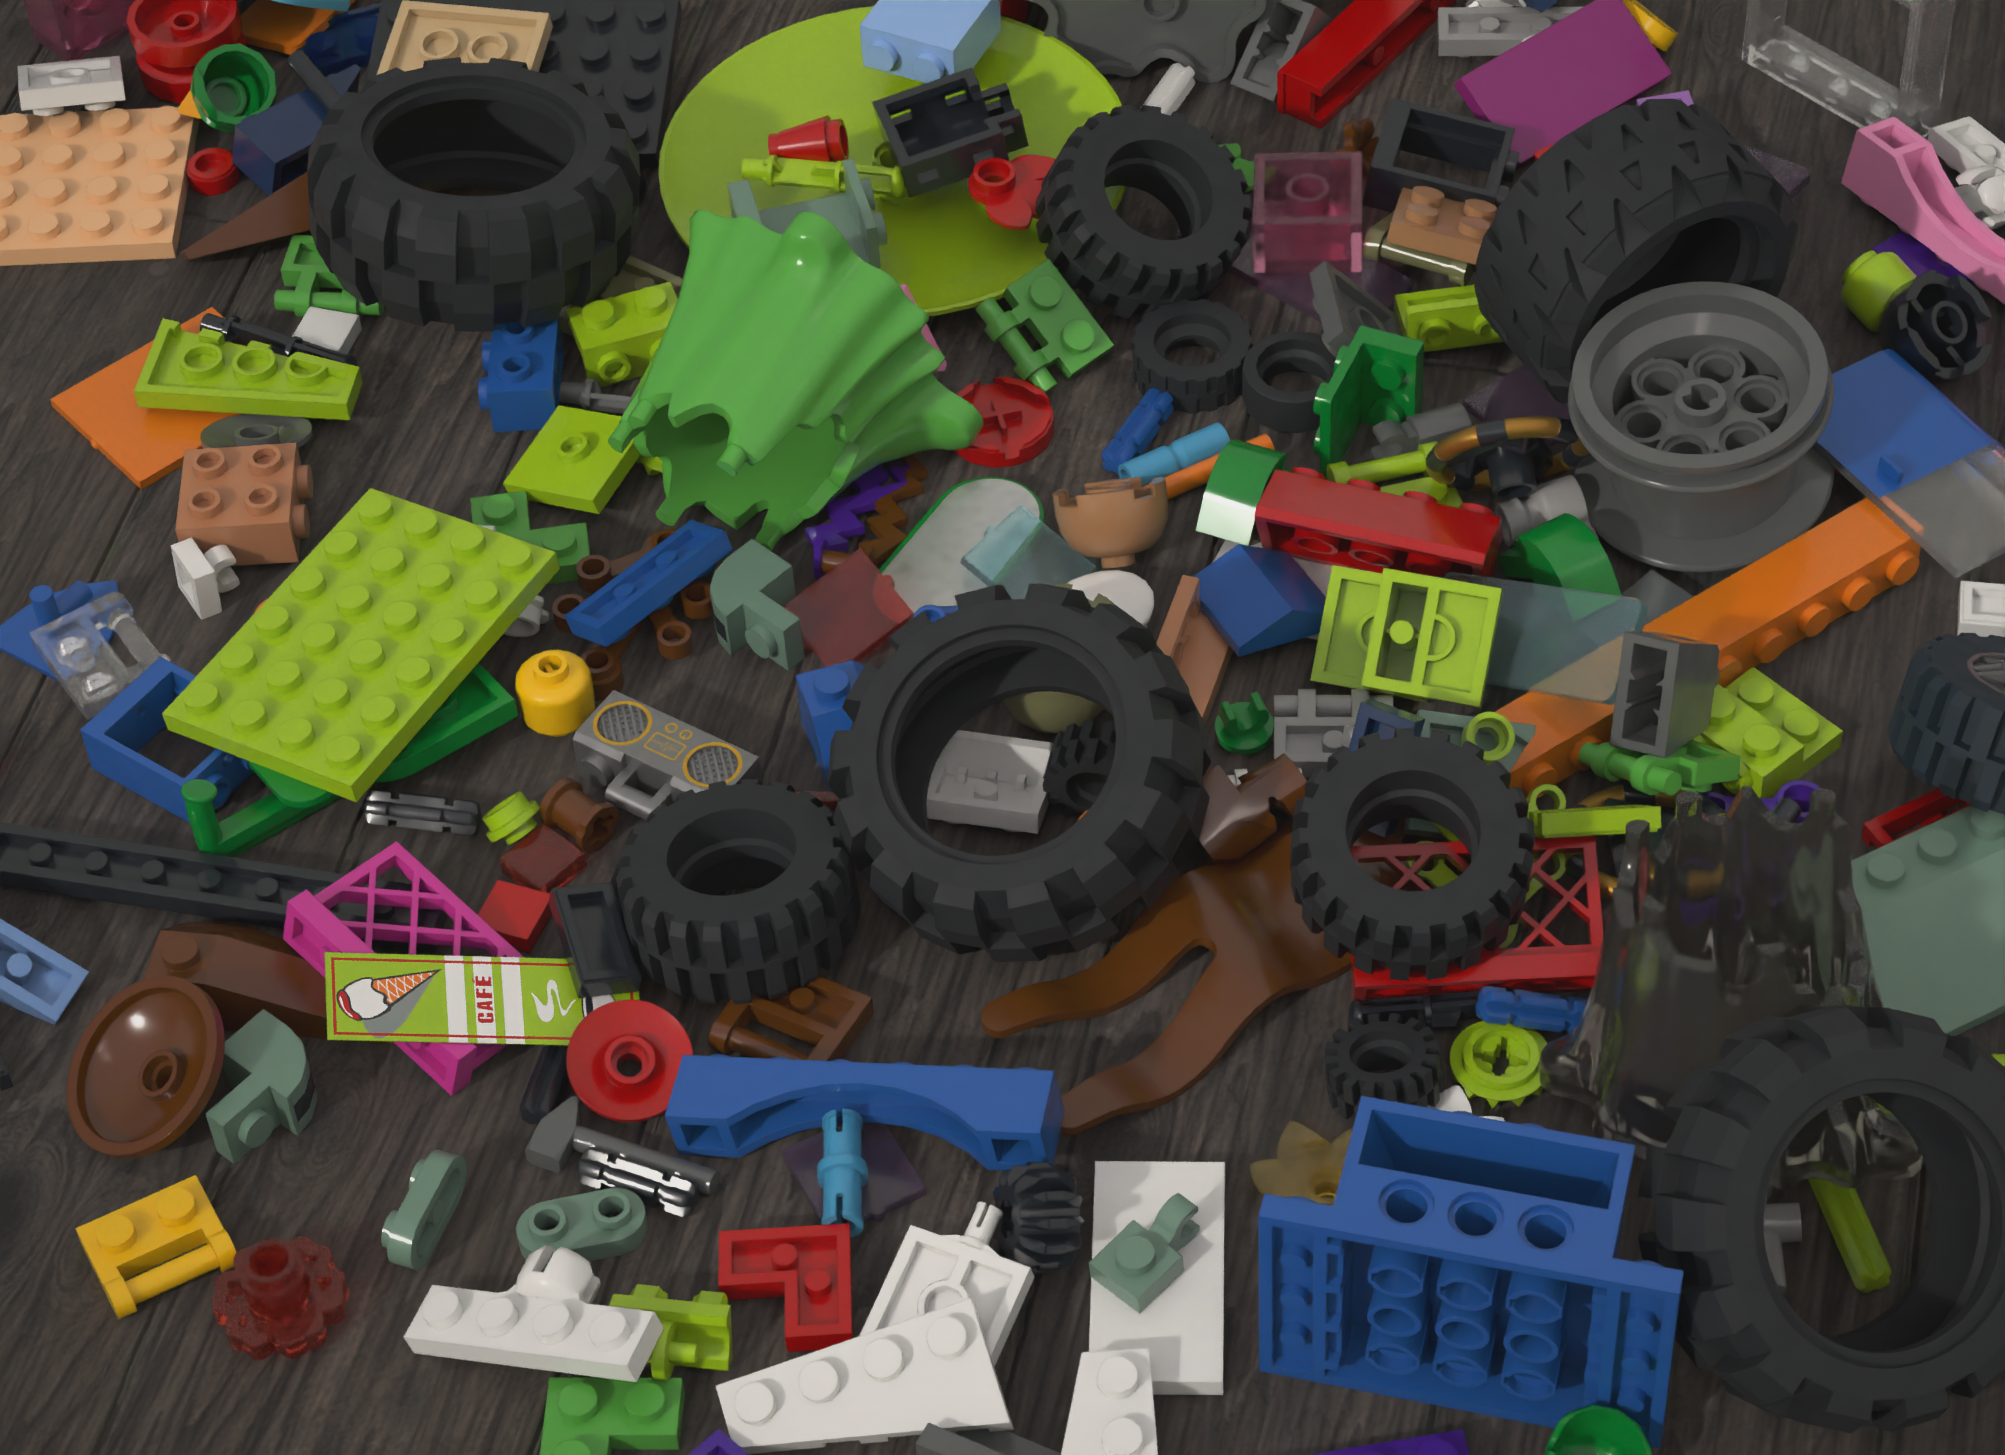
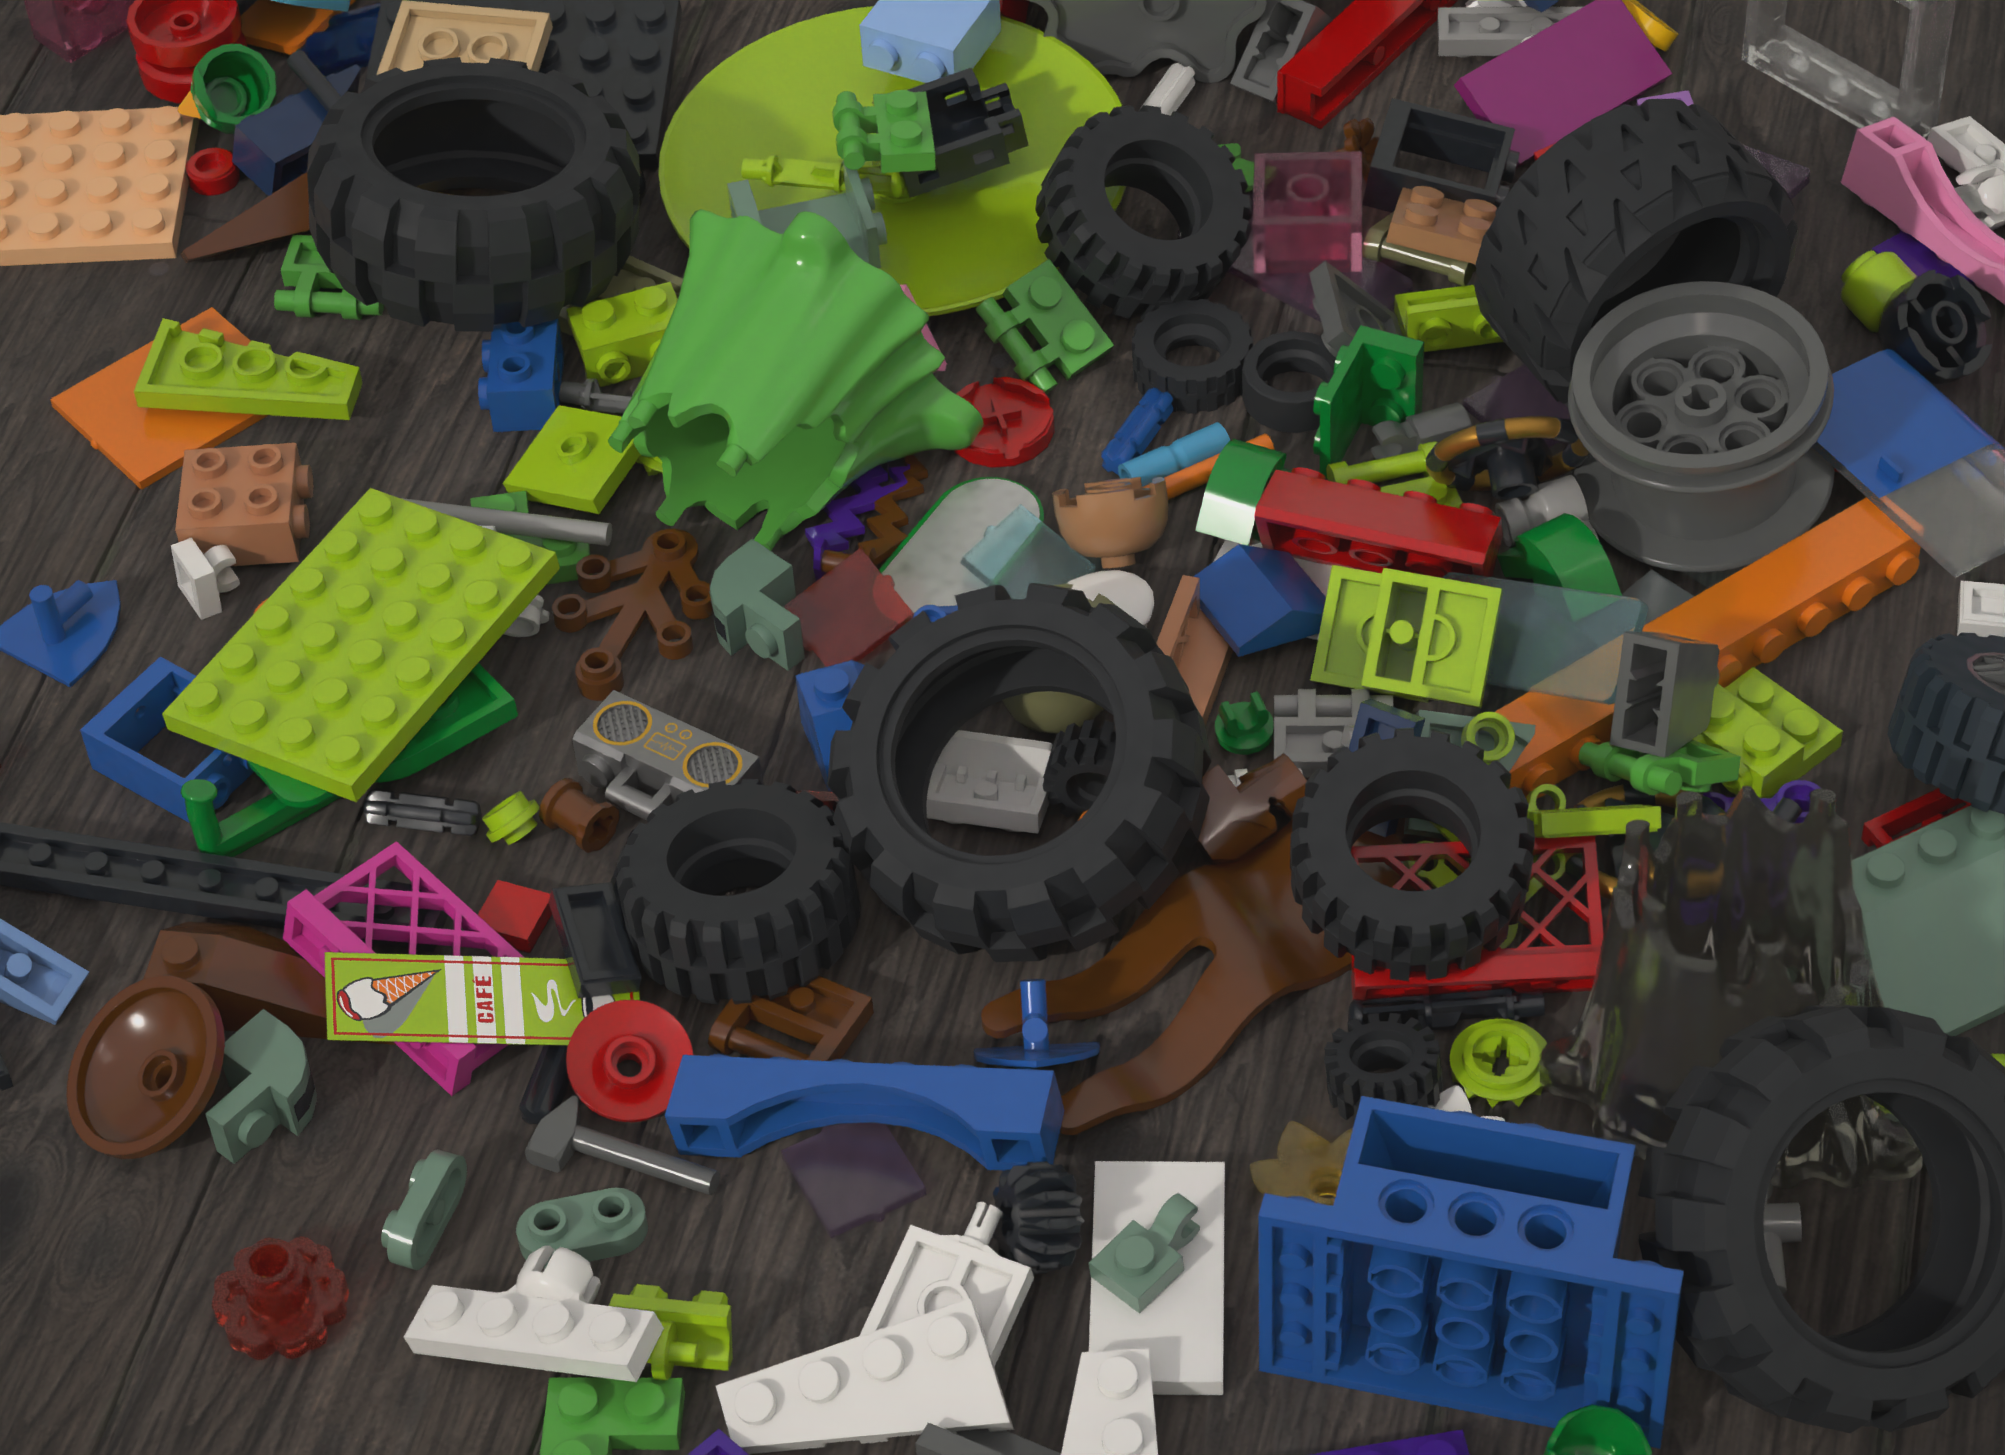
(67, 83): white plate -> none
(84, 658): clear plate -> none
(151, 1234): yellow plate -> none
(242, 333): black piece -> none
(256, 430): dark grey dish -> none
(329, 329): white tile -> none
(528, 524): none -> light grey bar
(543, 860): clear red tile -> none
(555, 692): yellow head -> none
(647, 1182): black axle -> none
(649, 583): blue plate -> none
(803, 1265): red plate -> none
(813, 140): red cone -> none
(842, 1170): dark azure pin -> none
(901, 128): none -> bright green plate
(1009, 188): red plate -> none
(1036, 1048): none -> blue shield
(1529, 1009): blue axle -> none
(1853, 1235): lime axle -> none

